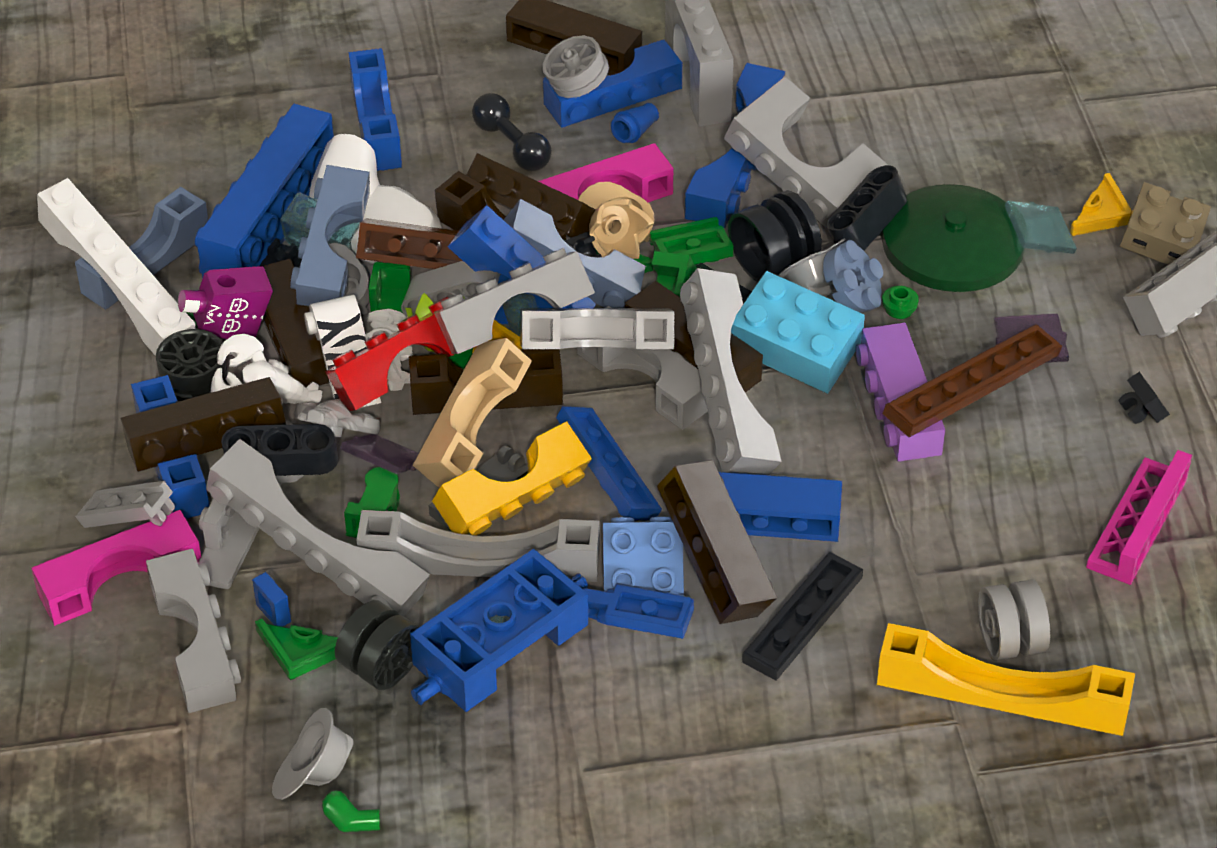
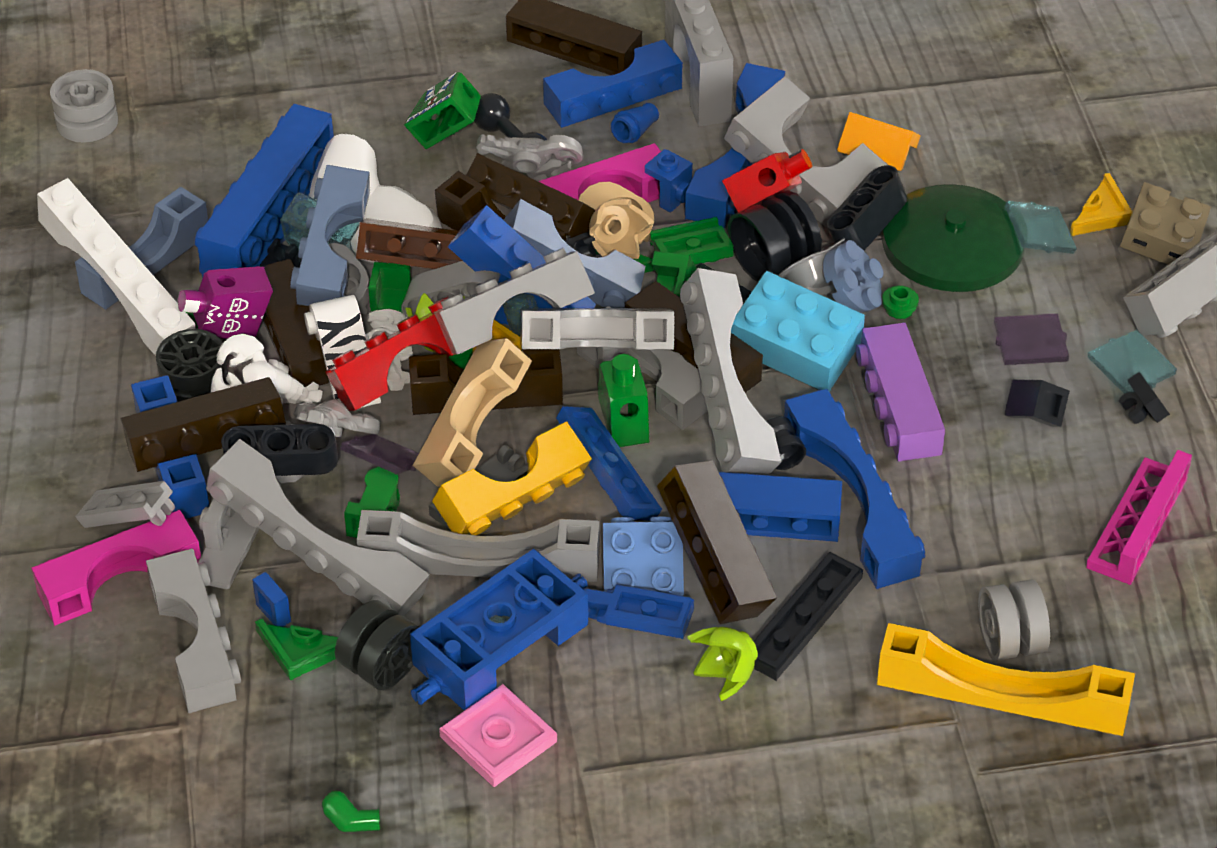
(84, 105): none -> light grey wheel
(315, 756): light grey piece -> none
(373, 107): blue arch -> none
(455, 107): none -> green torso
(498, 735): none -> bright pink tile
(533, 154): none -> light grey animal
(575, 66): light grey wheel -> none
(620, 385): none -> green torso
(674, 177): none -> blue bracket
(728, 656): none -> lime piece
(758, 180): none -> red torso
(790, 446): none -> black wheel
(884, 139): none -> light orange panel
(888, 545): none -> blue arch
(971, 380): reddish brown tile -> none
(1037, 401): none -> black panel
(1128, 356): none -> clear light blue piece

